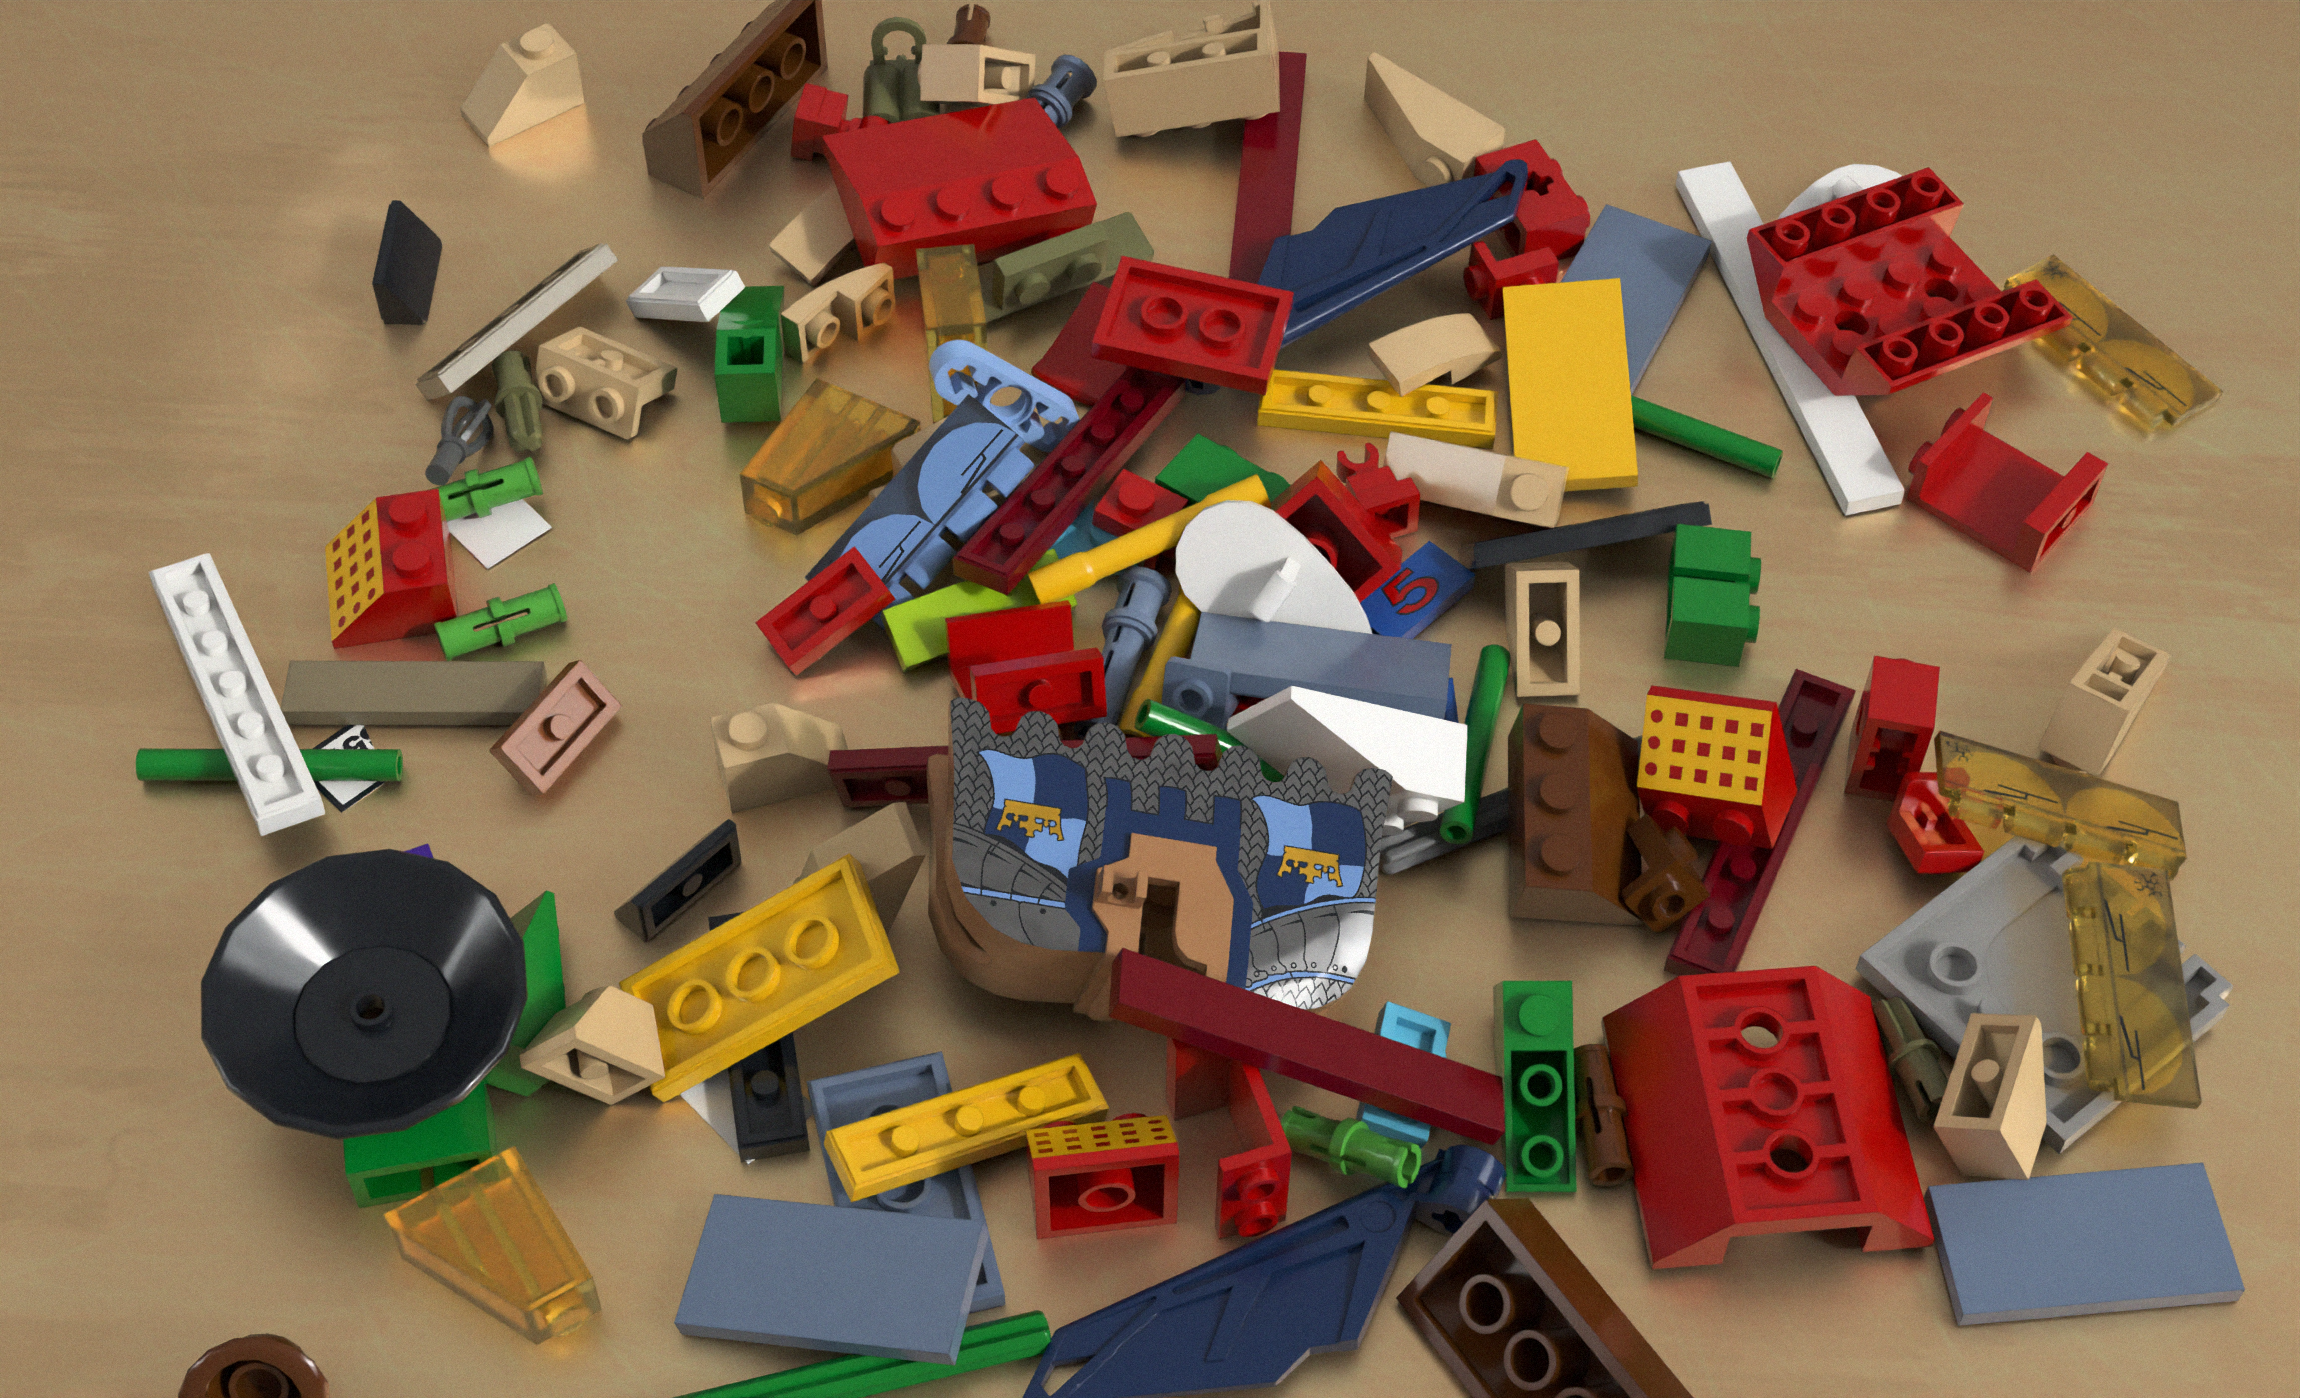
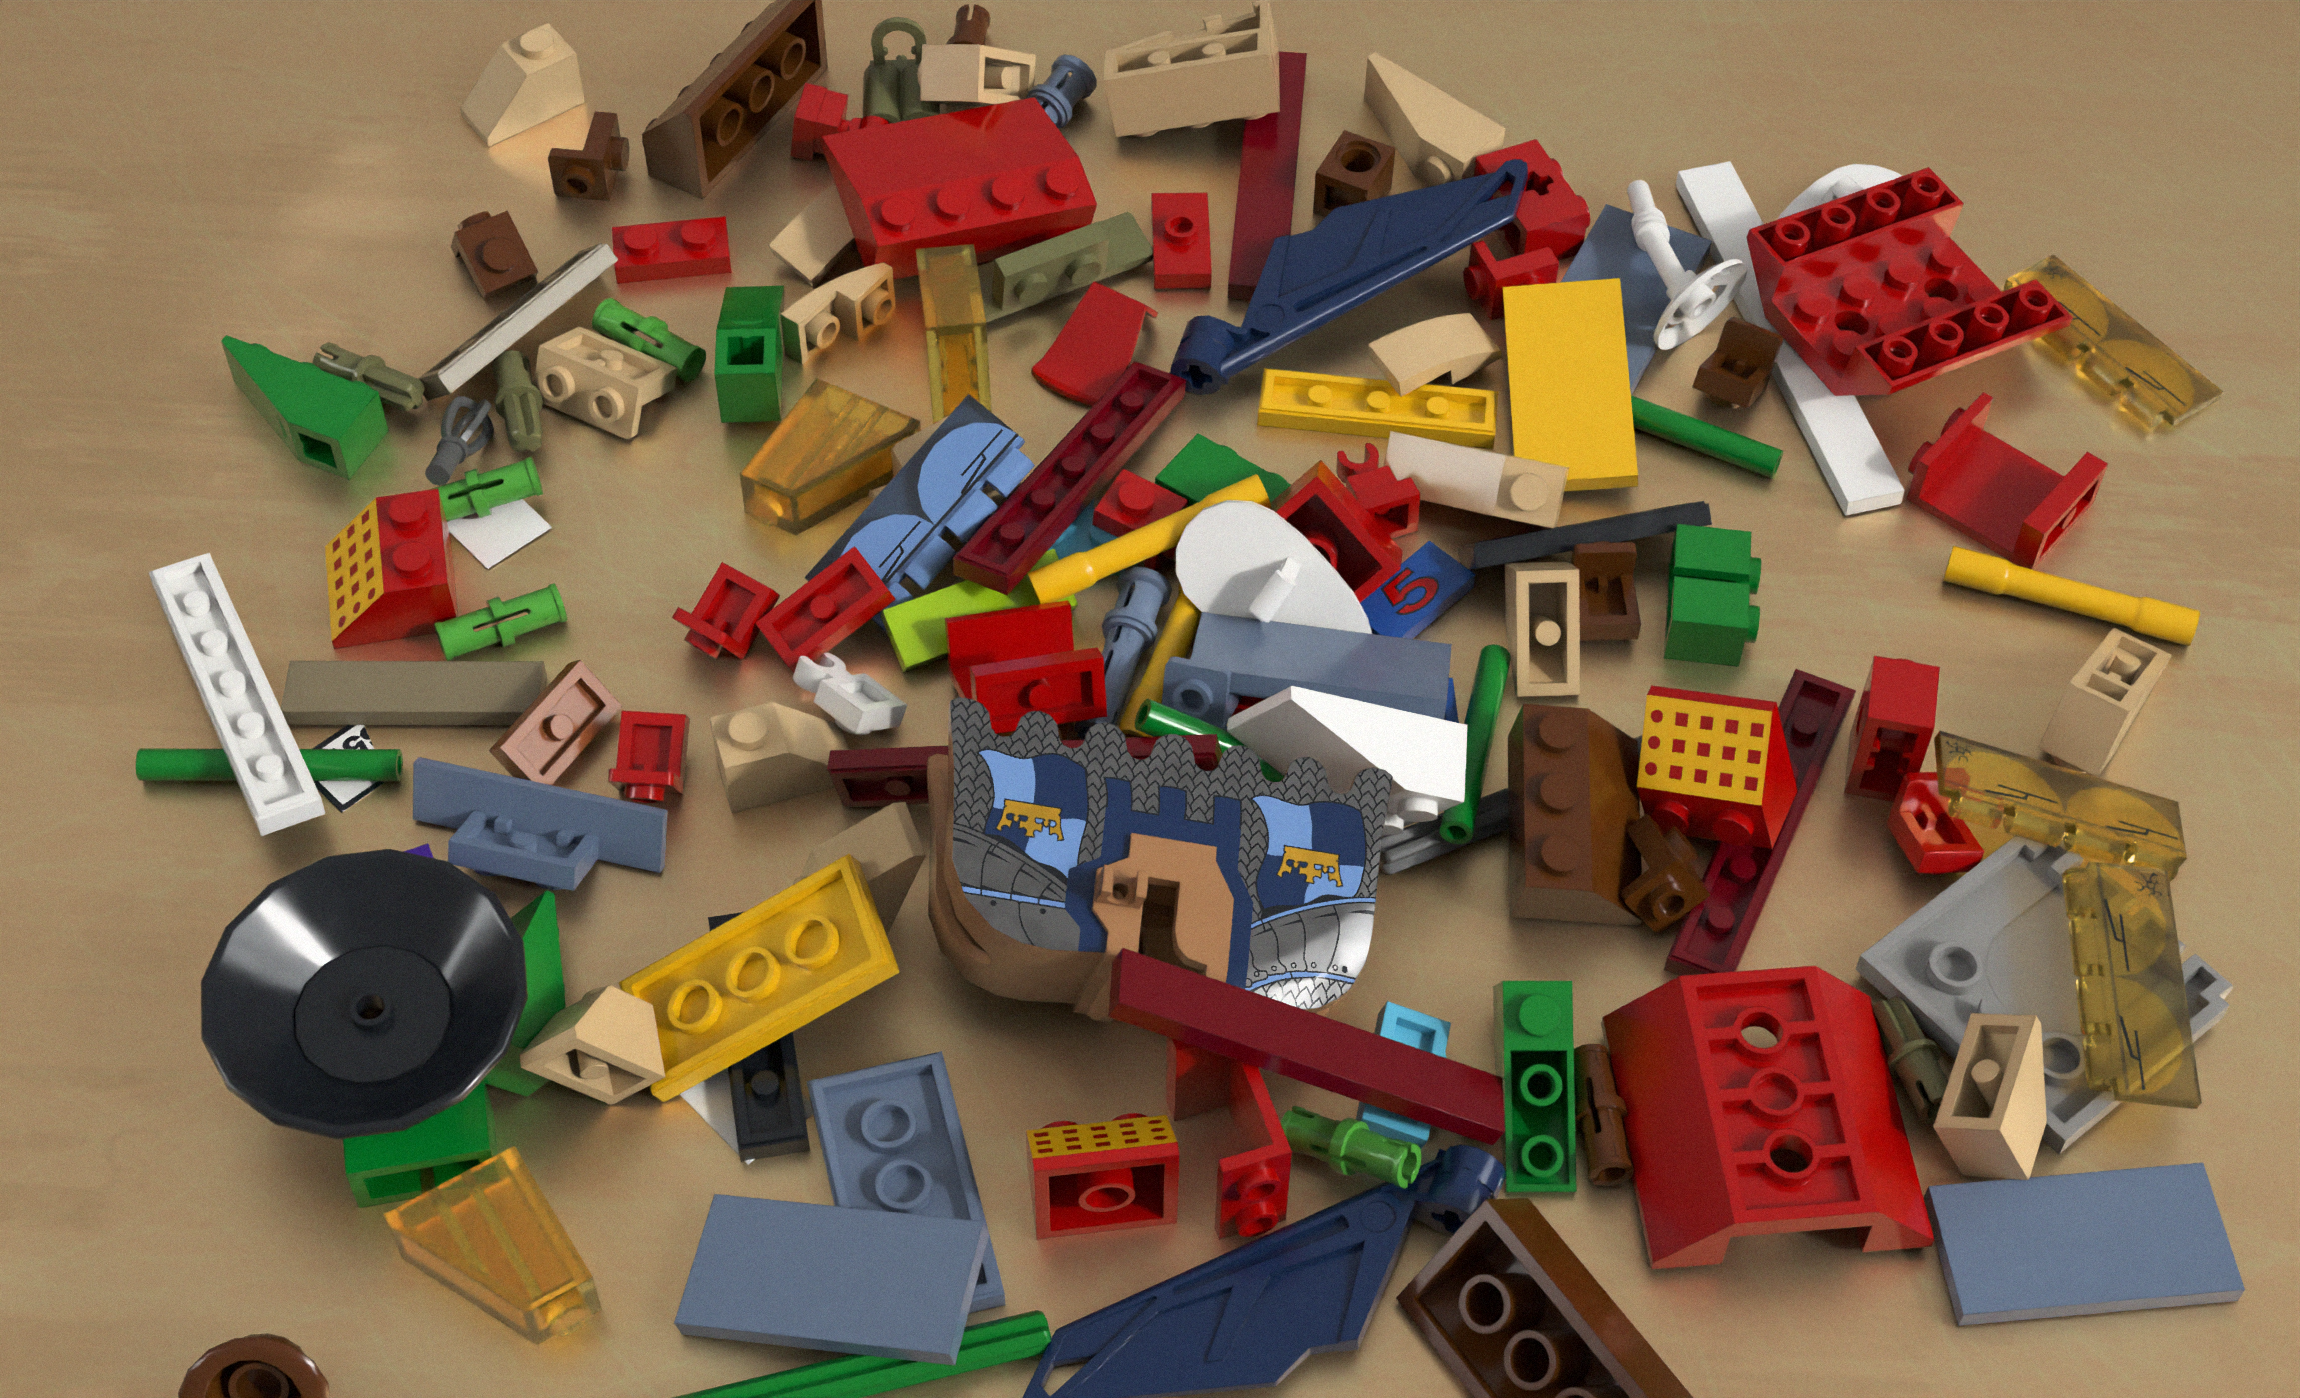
(315, 413): none -> green slope
(393, 386): none -> olive axle
(406, 267): black slope -> none
(493, 253): none -> reddish brown bracket
(534, 827): none -> sand blue bracket
(594, 169): none -> reddish brown bracket
(622, 323): none -> bright green pin
(650, 756): none -> red bracket
(671, 250): none -> red plate
(681, 882): black slope -> none
(685, 293): white tile -> none
(727, 613): none -> red bracket
(853, 700): none -> white plate
(961, 1126): yellow tile -> none
(994, 374): light blue beam -> none
(1181, 240): none -> red plate
(1192, 325): red plate -> none
(1353, 173): none -> reddish brown brick
(1607, 590): none -> reddish brown bracket
(1687, 291): none -> white dish
(1739, 365): none -> reddish brown bracket
(2140, 614): none -> yellow piece

